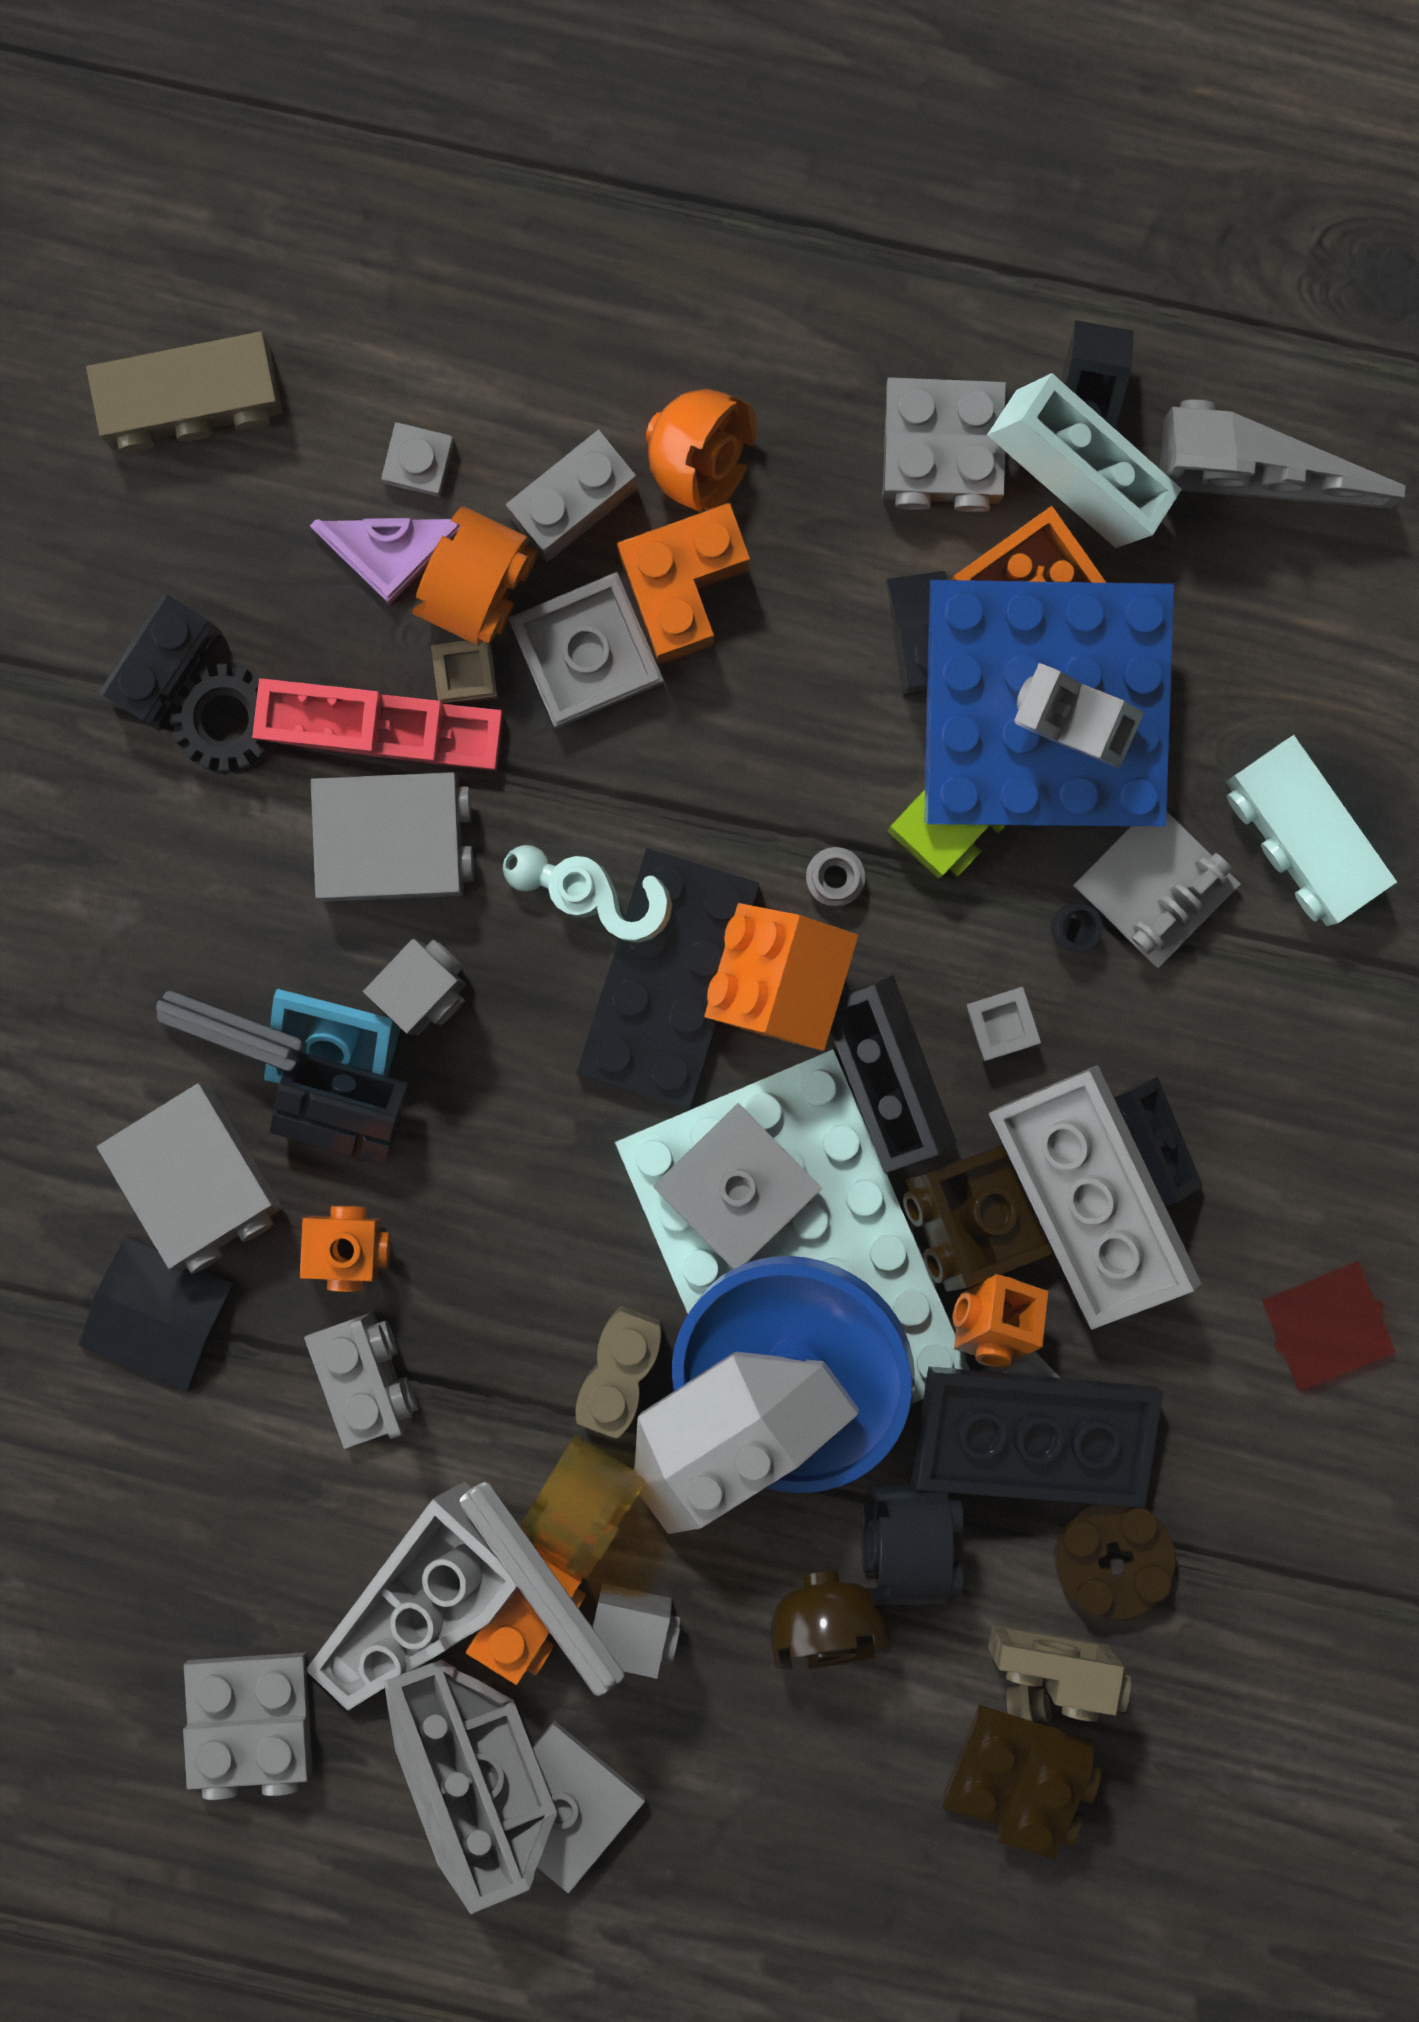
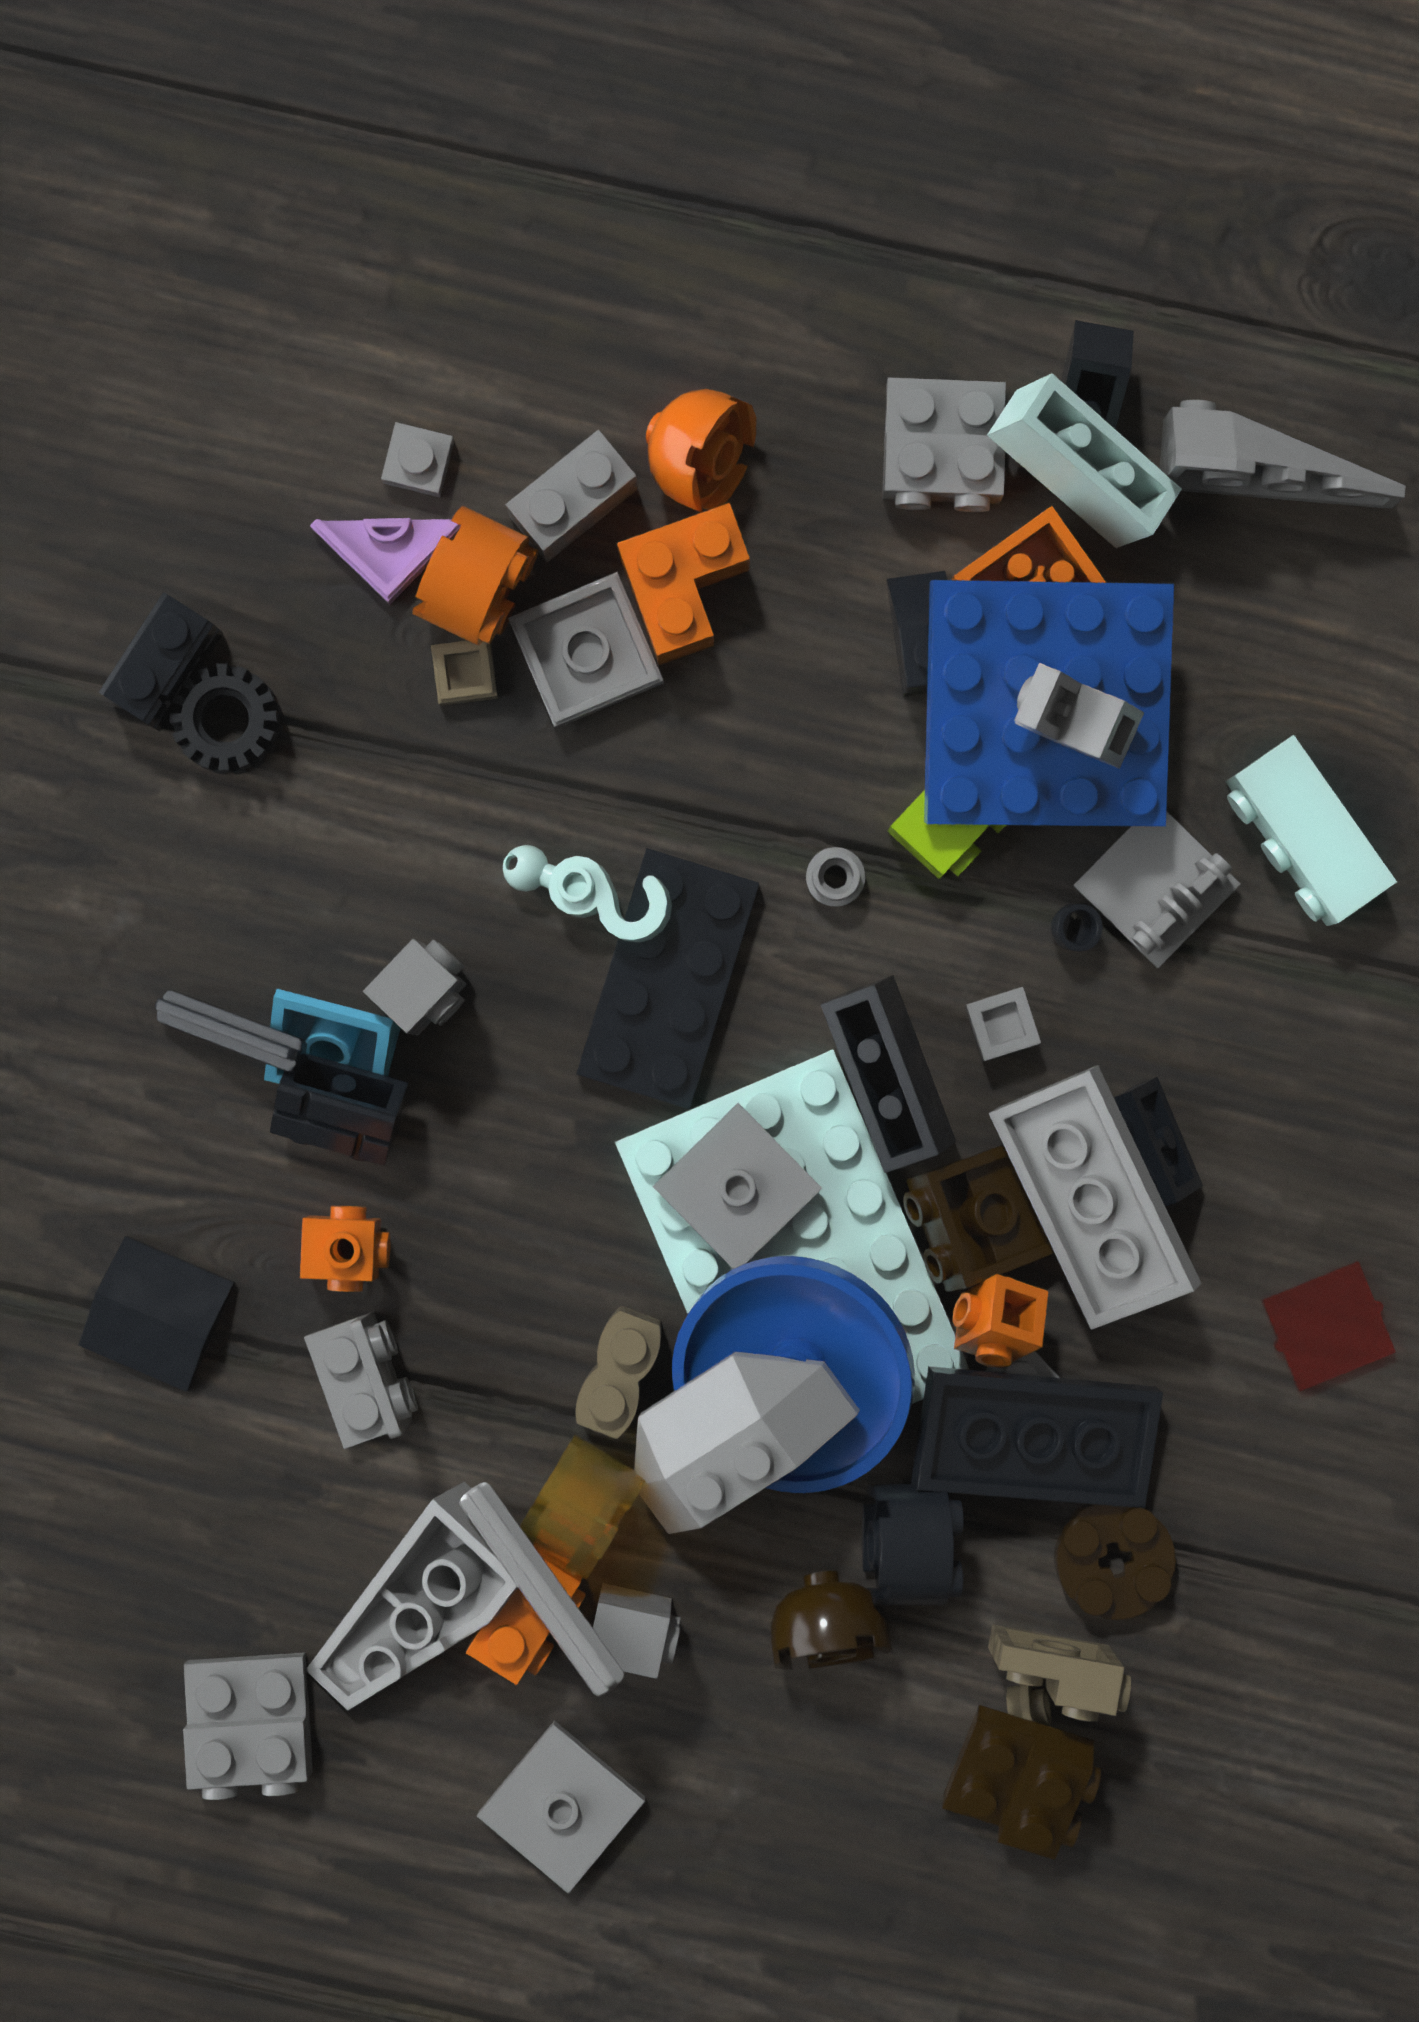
(185, 392): dark tan brick -> none
(190, 1179): light grey brick -> none
(377, 724): coral slope -> none
(390, 837): light grey brick -> none
(471, 1781): light grey wedge -> none
(780, 975): orange brick -> none

